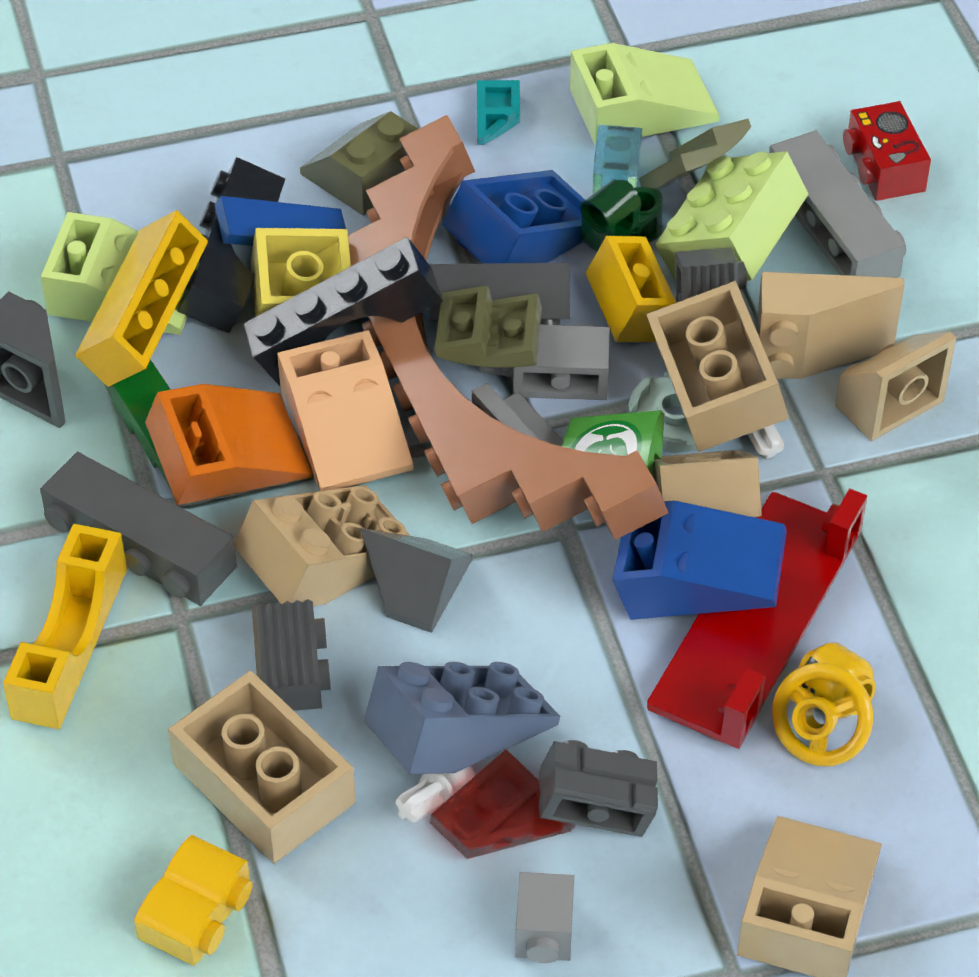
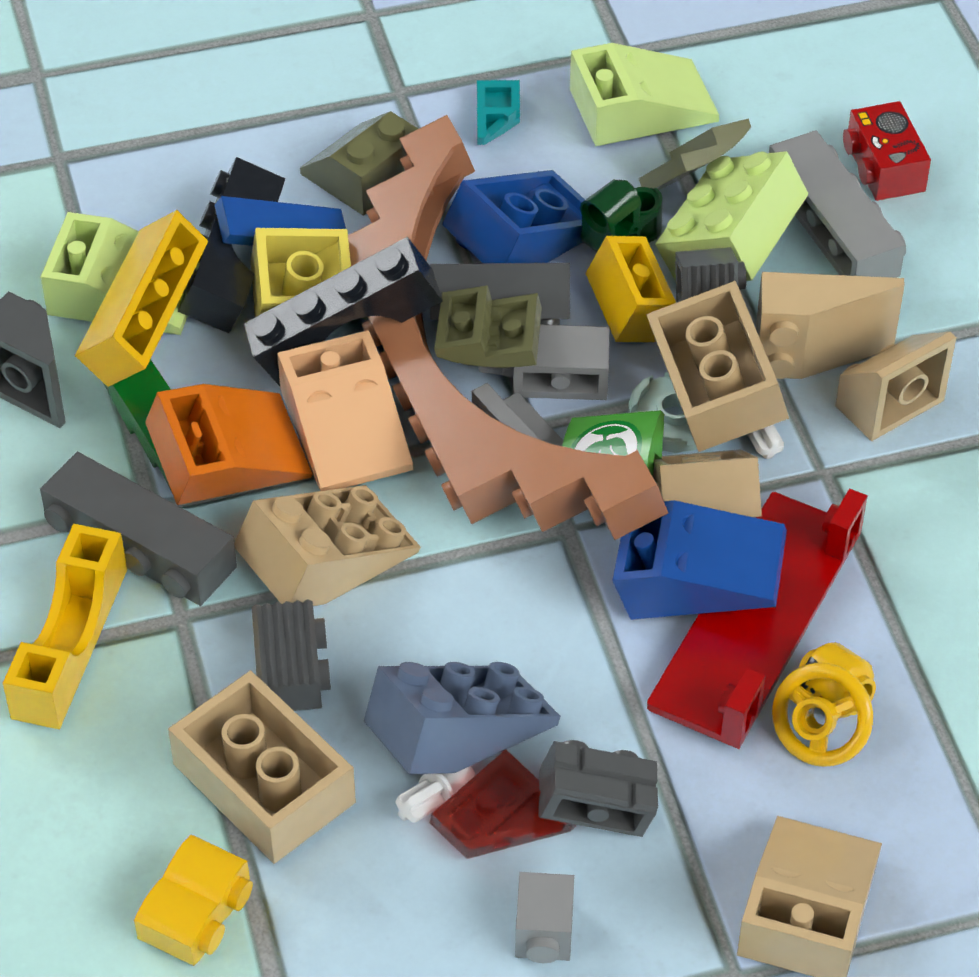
(415, 575): dark grey slope -> none
(616, 155): clear light blue brick -> none

